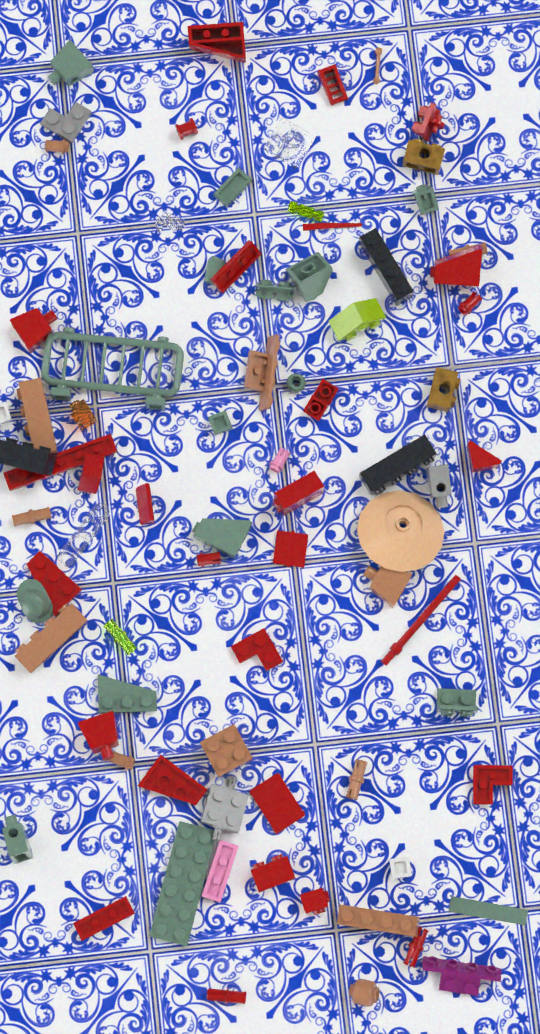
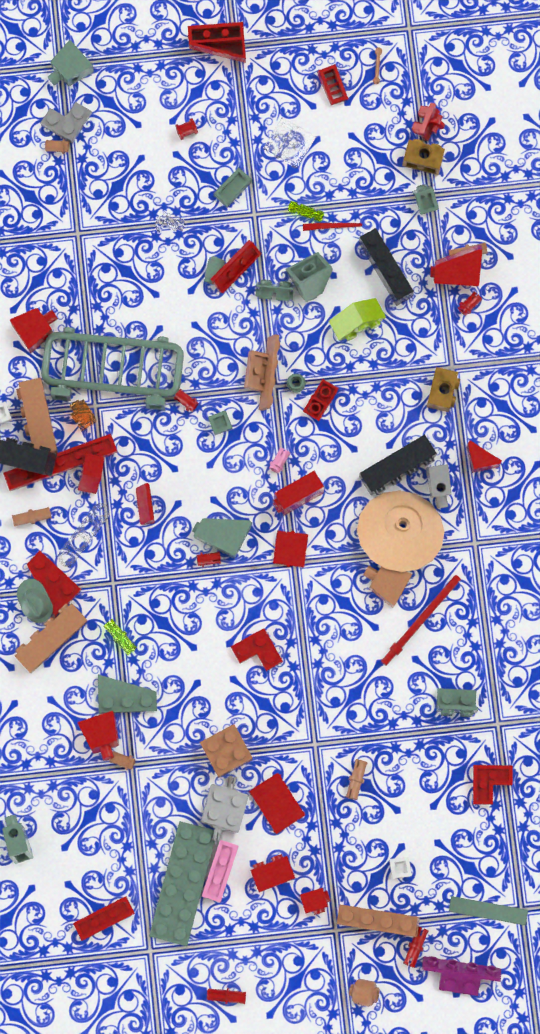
(172, 782): red wing -> none
(187, 401): none -> red pin

